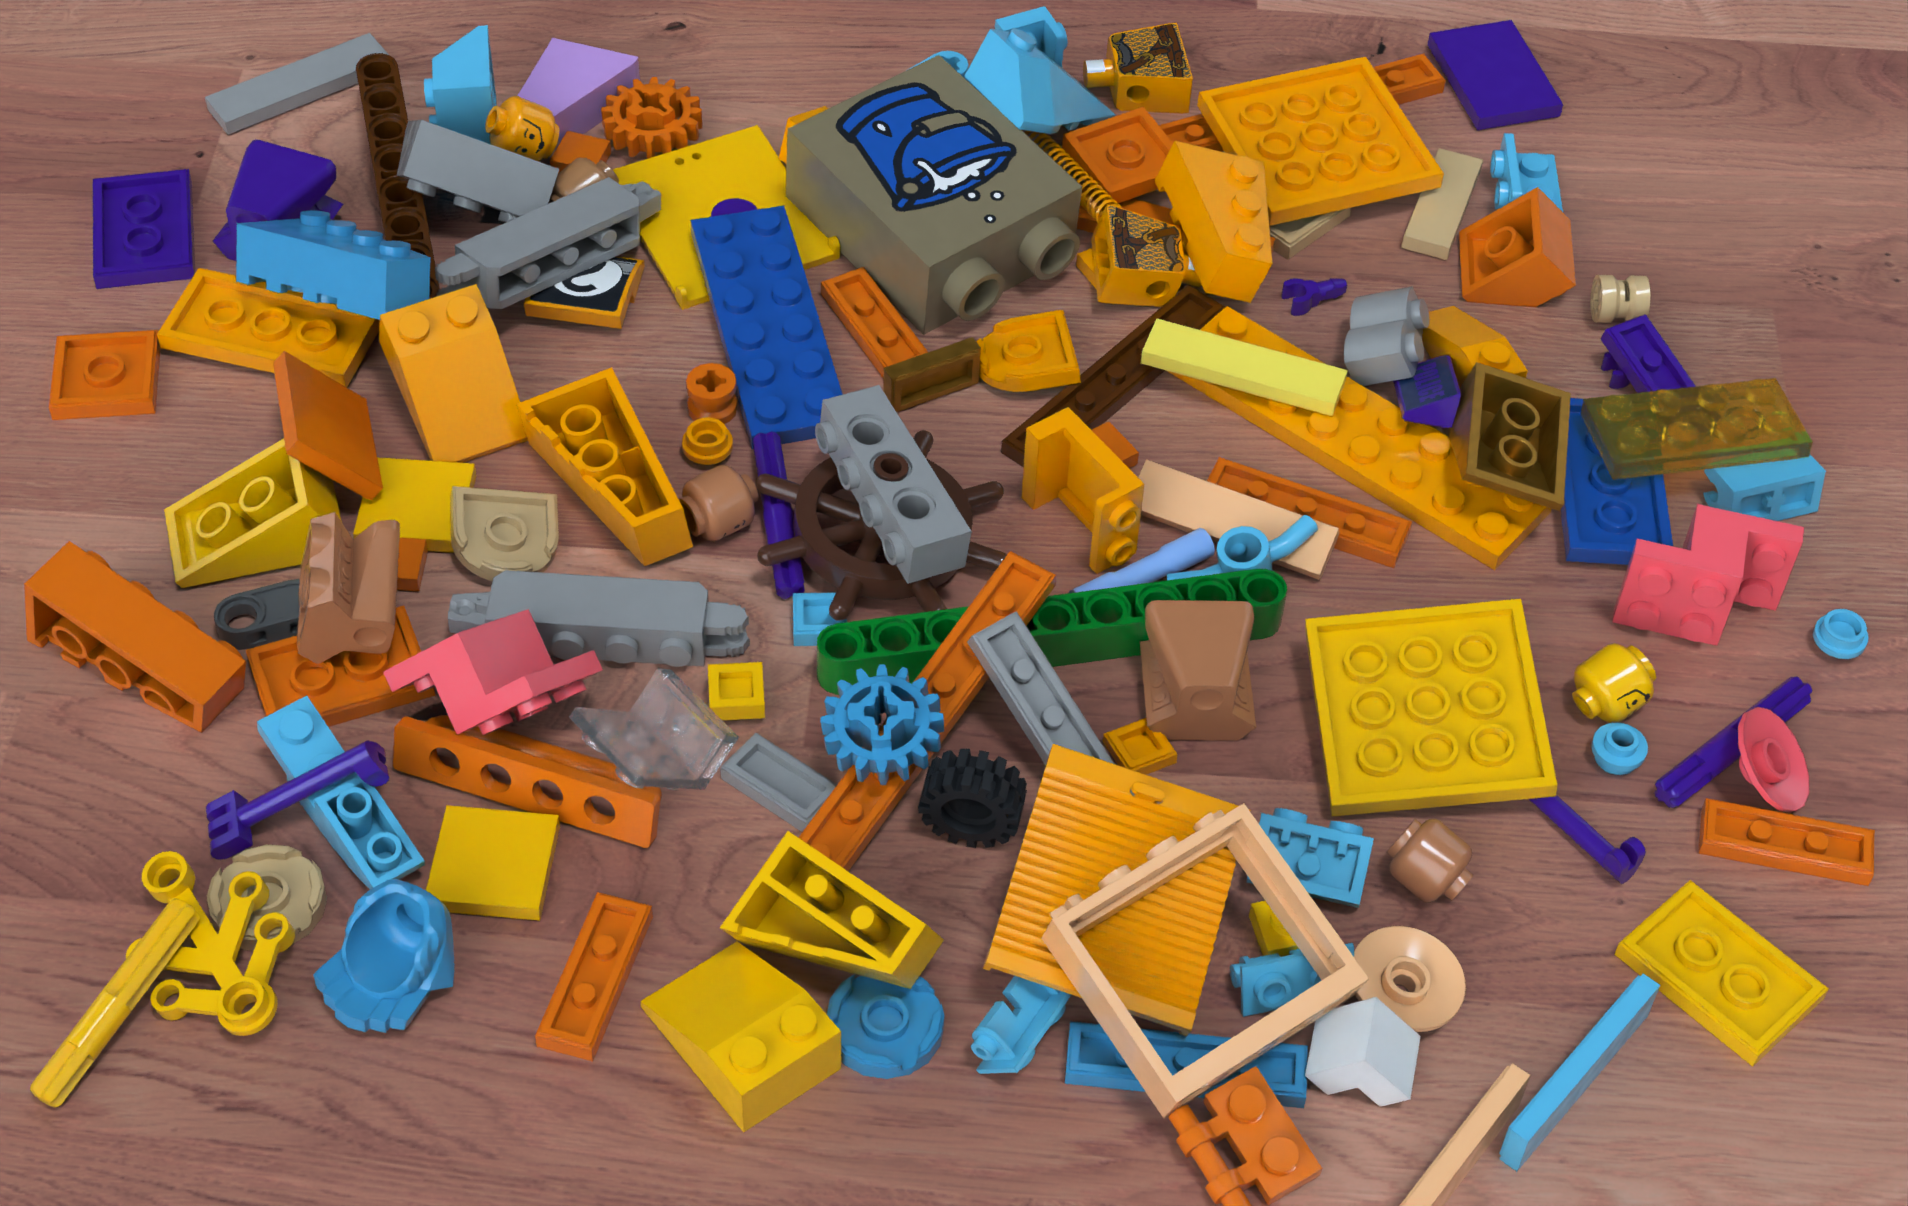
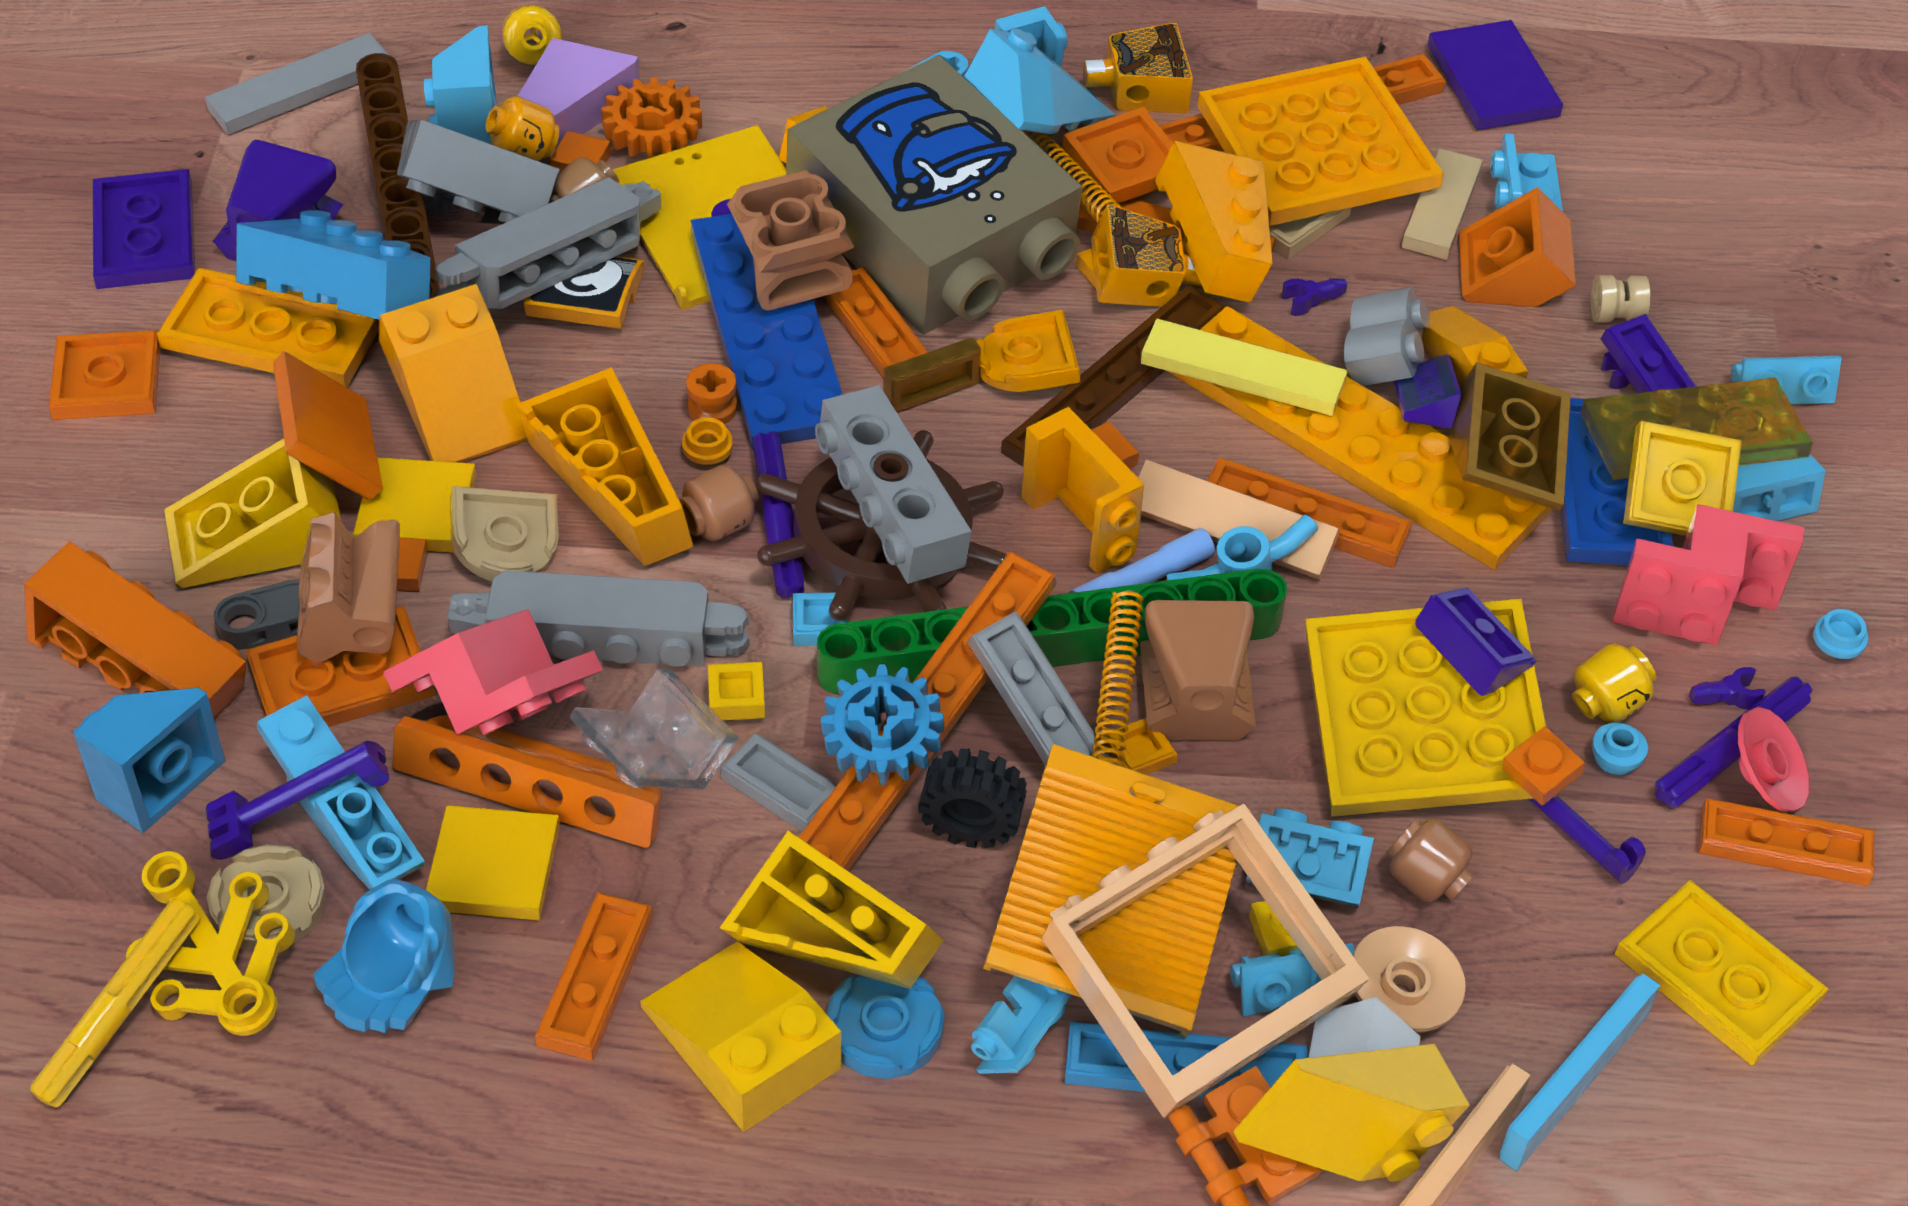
(149, 751): none -> dark azure slope
(522, 19): none -> yellow head
(793, 239): none -> nougat piece
(1106, 678): none -> light orange piece
(1358, 1112): none -> yellow slope
(1473, 640): none -> dark purple slope
(1543, 765): none -> orange plate
(1675, 472): none -> yellow tile
(1729, 690): none -> dark purple piece
(1801, 378): none -> medium azure hinge

